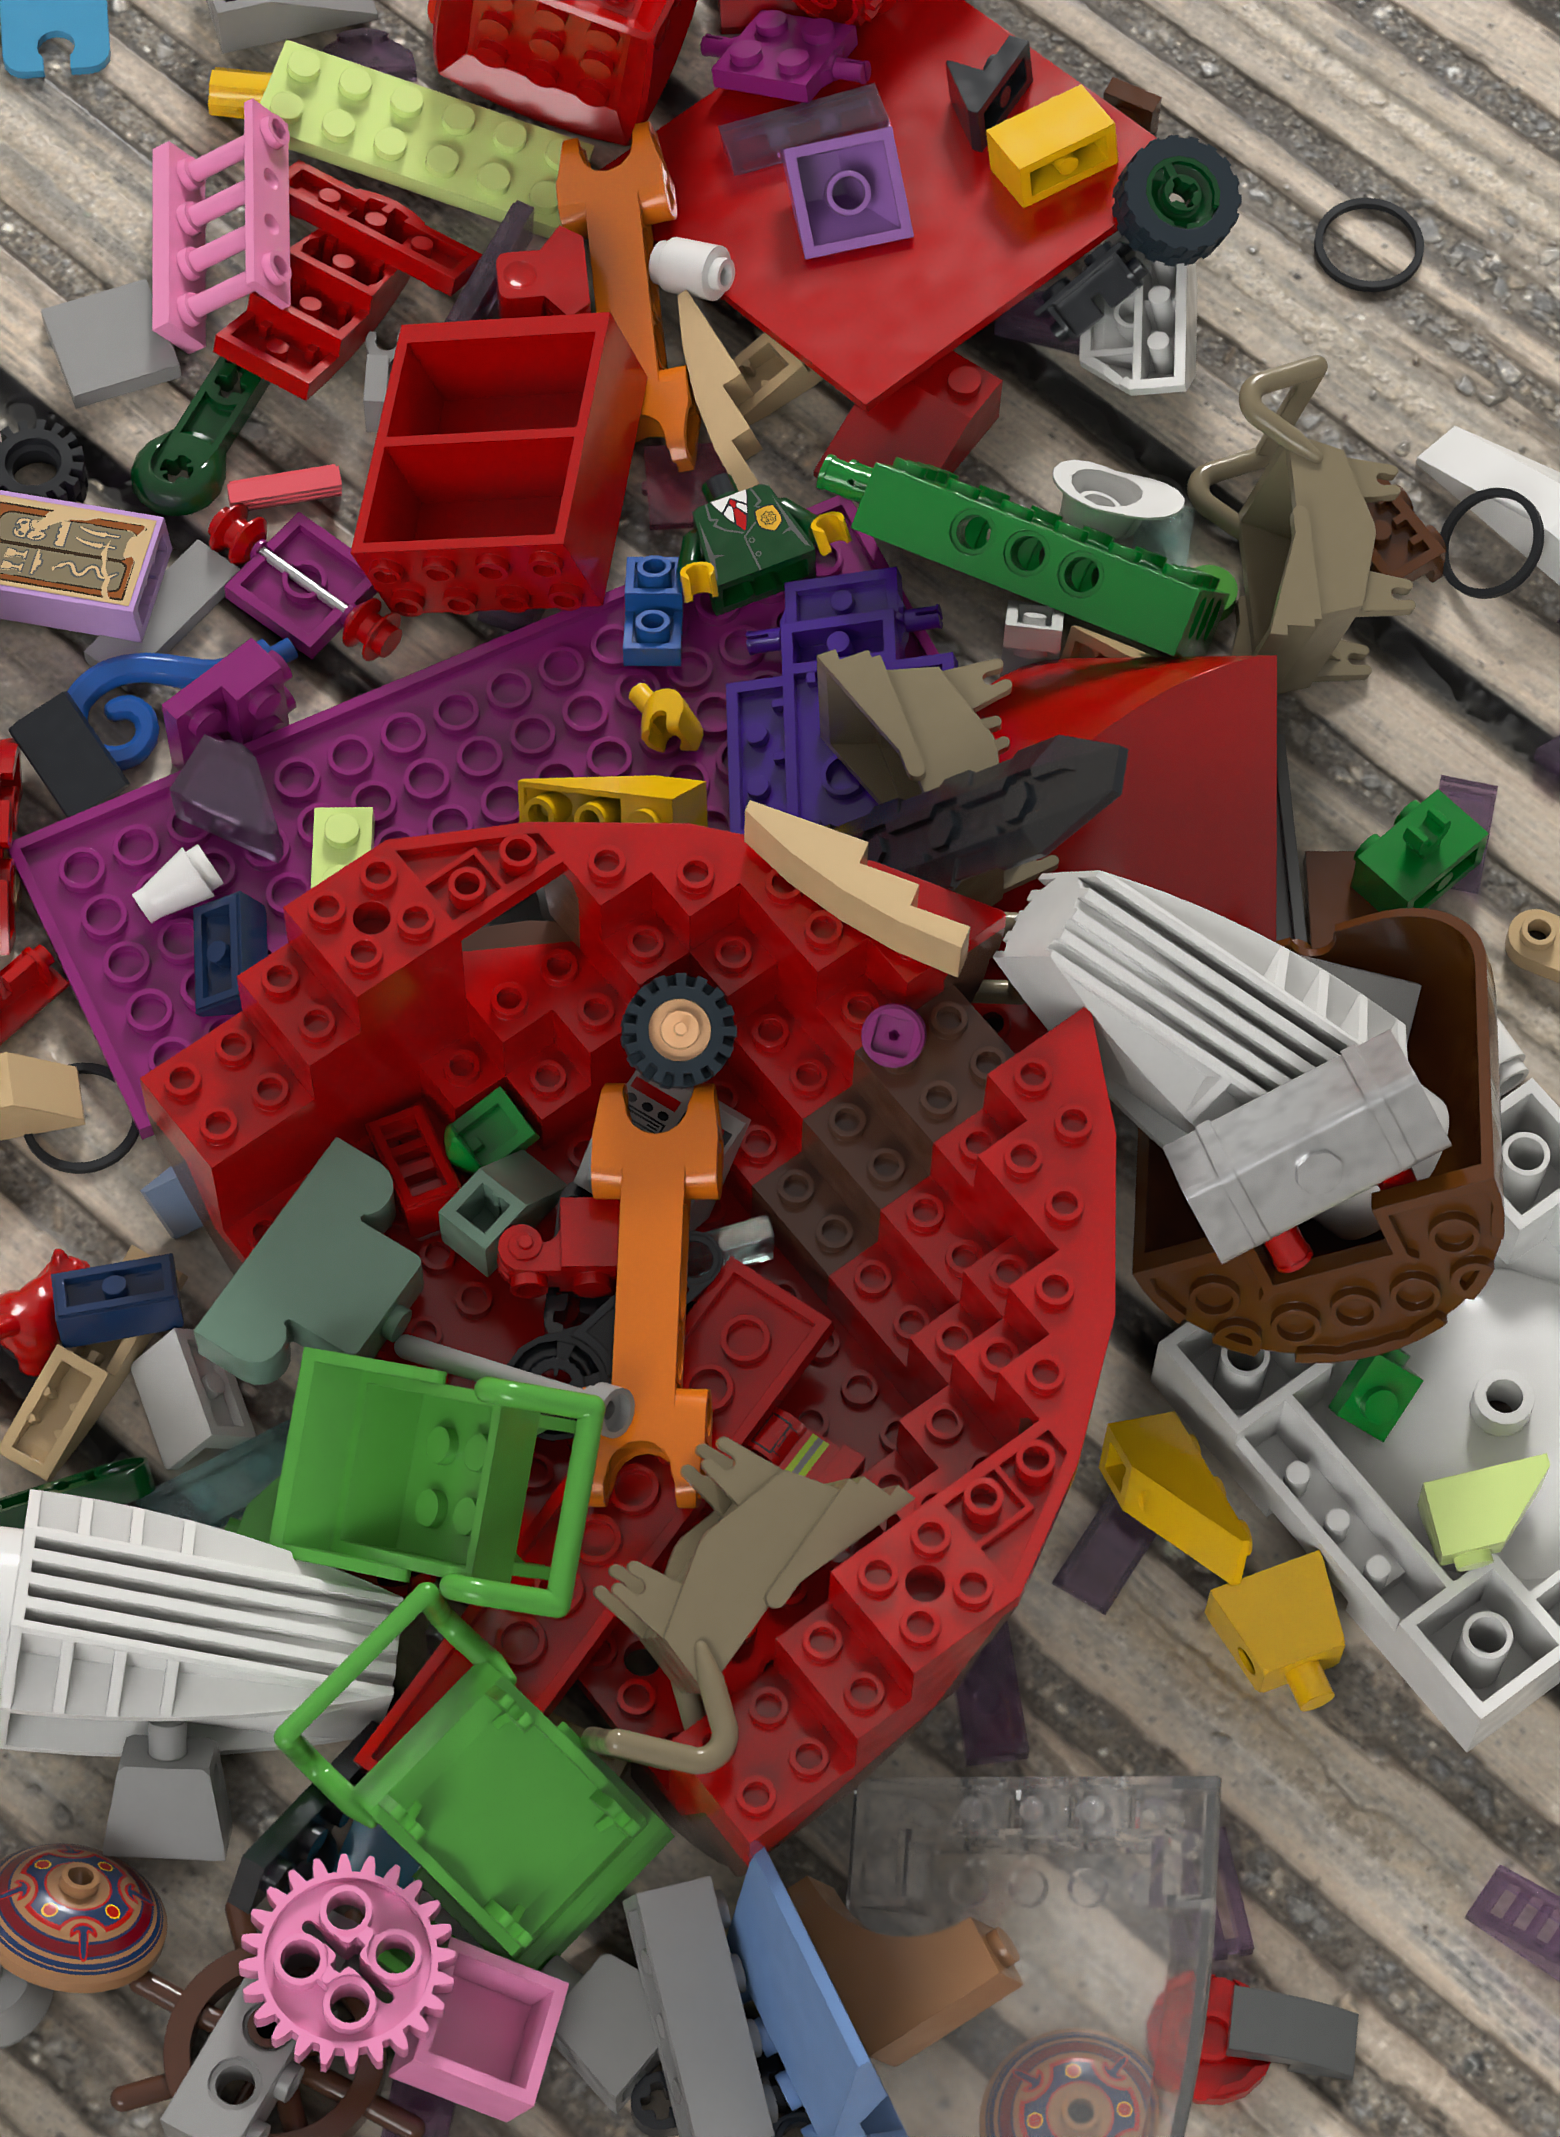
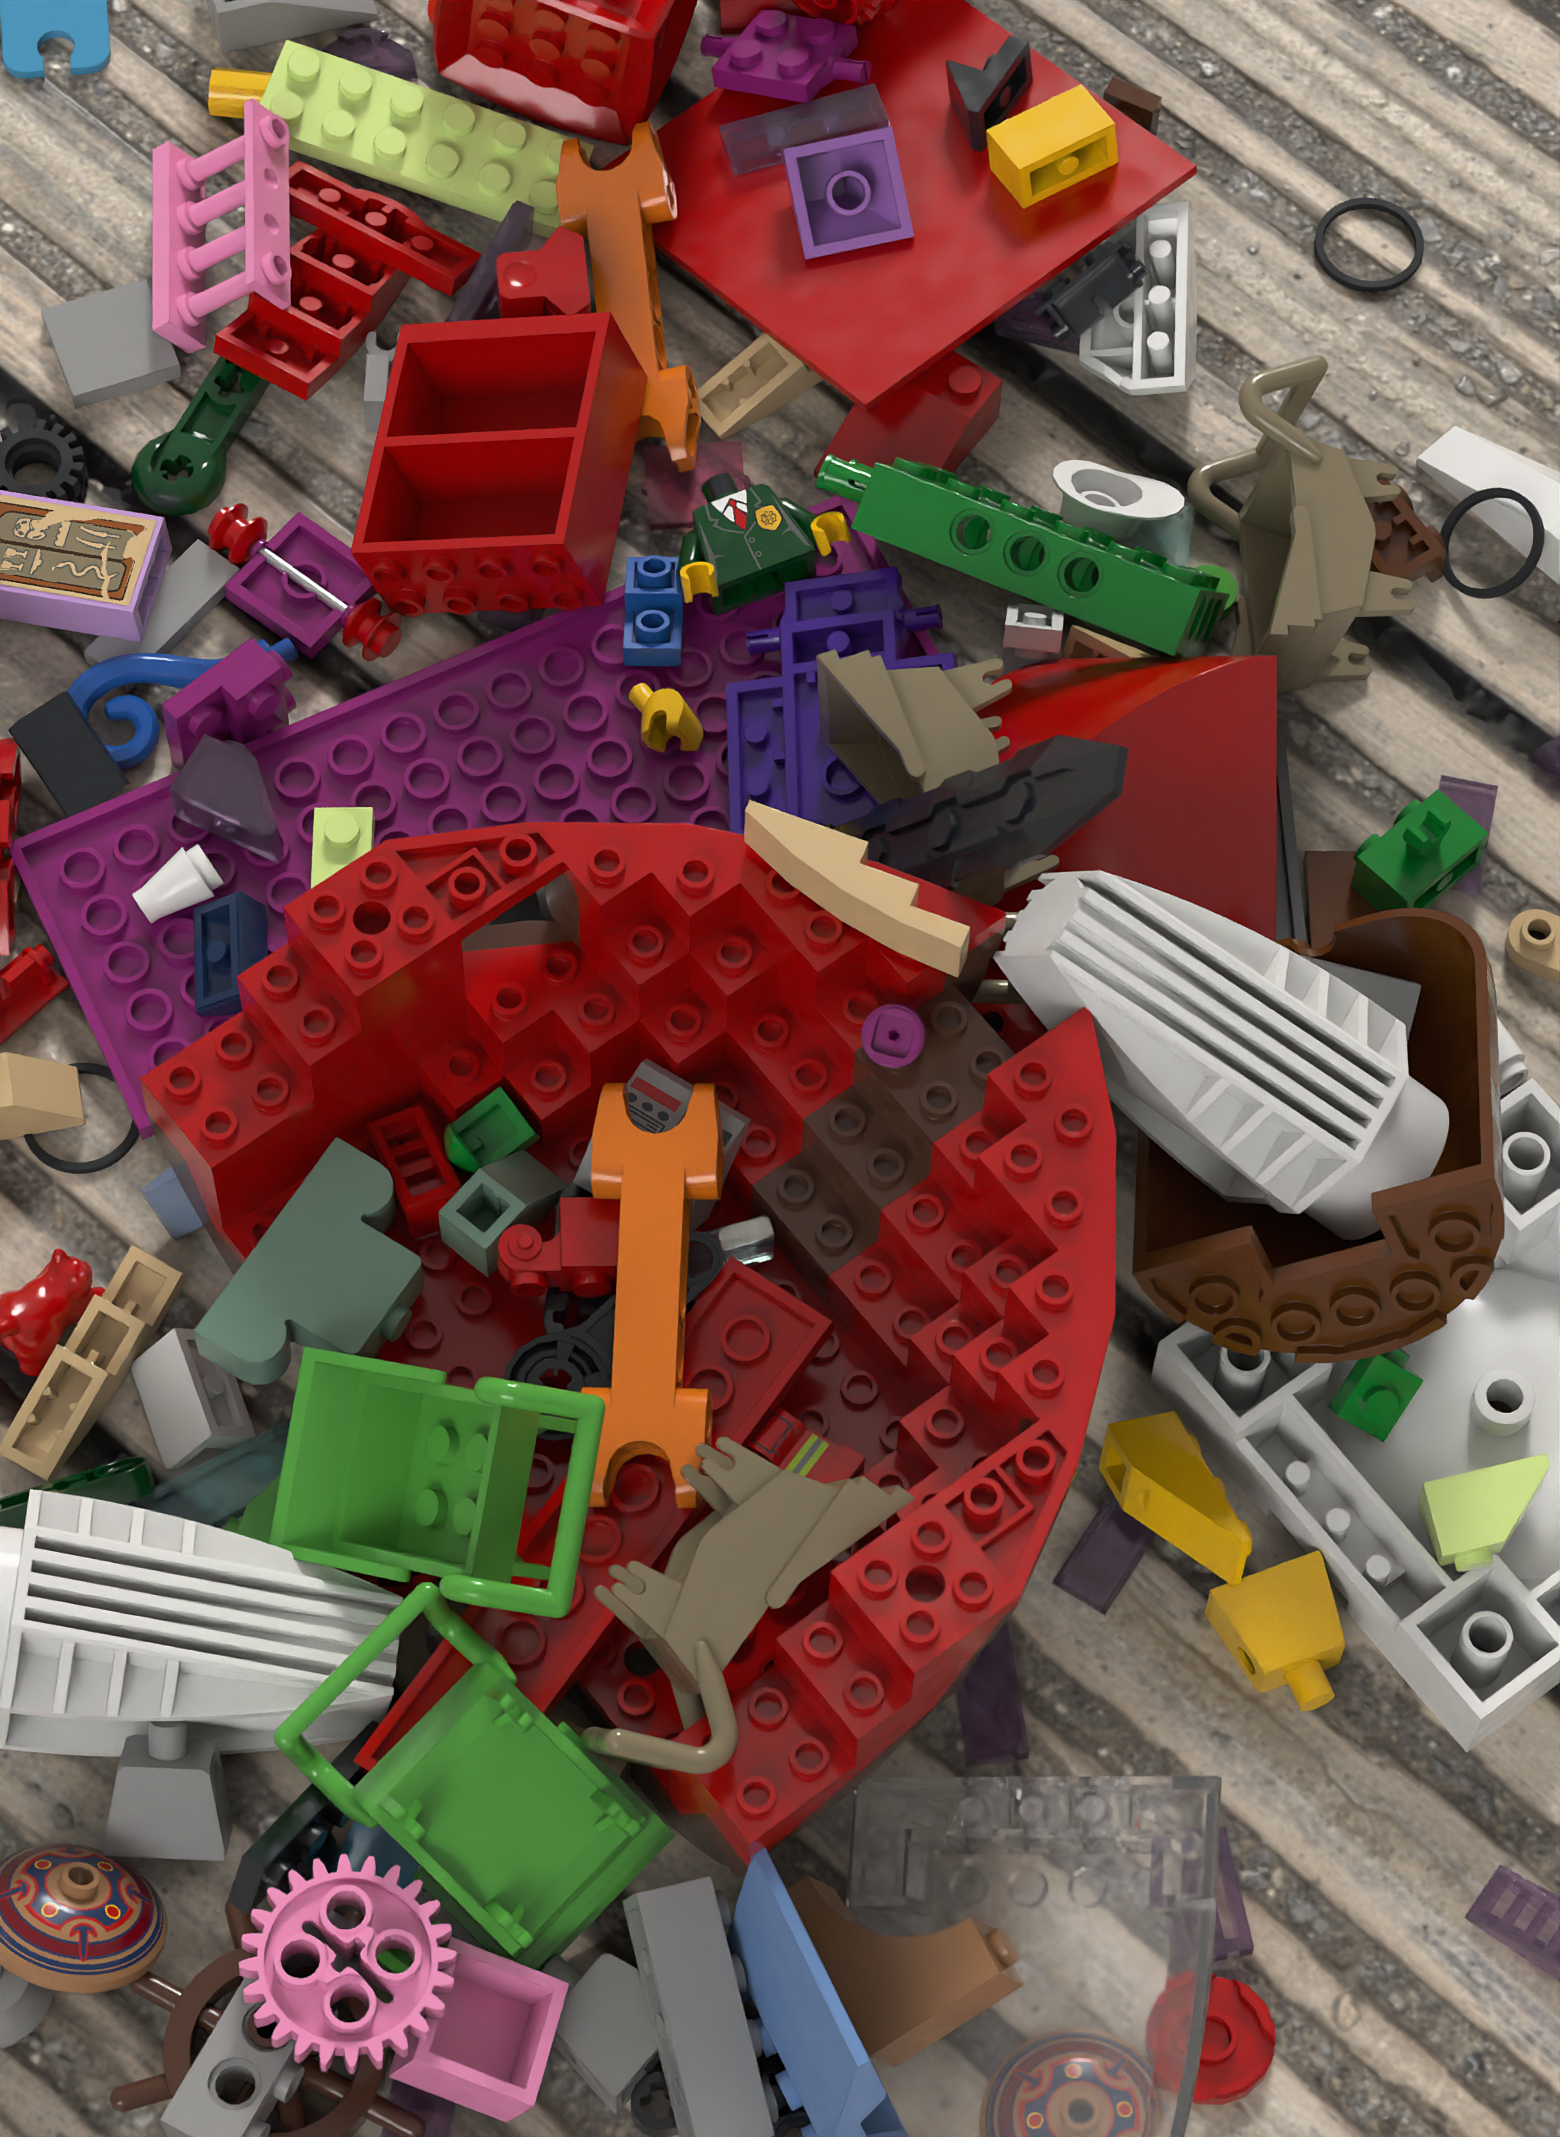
(117, 1301): dark blue slope -> none
(286, 487): coral tile -> none
(613, 800): yellow slope -> none
(617, 1400): light grey piece -> none
(678, 1031): black wheel -> none
(692, 265): white brick -> none
(718, 392): tan slope -> none
(1175, 229): black wheel -> none
(1292, 2031): dark grey slope -> none
(1306, 1150): flat silver piece -> none

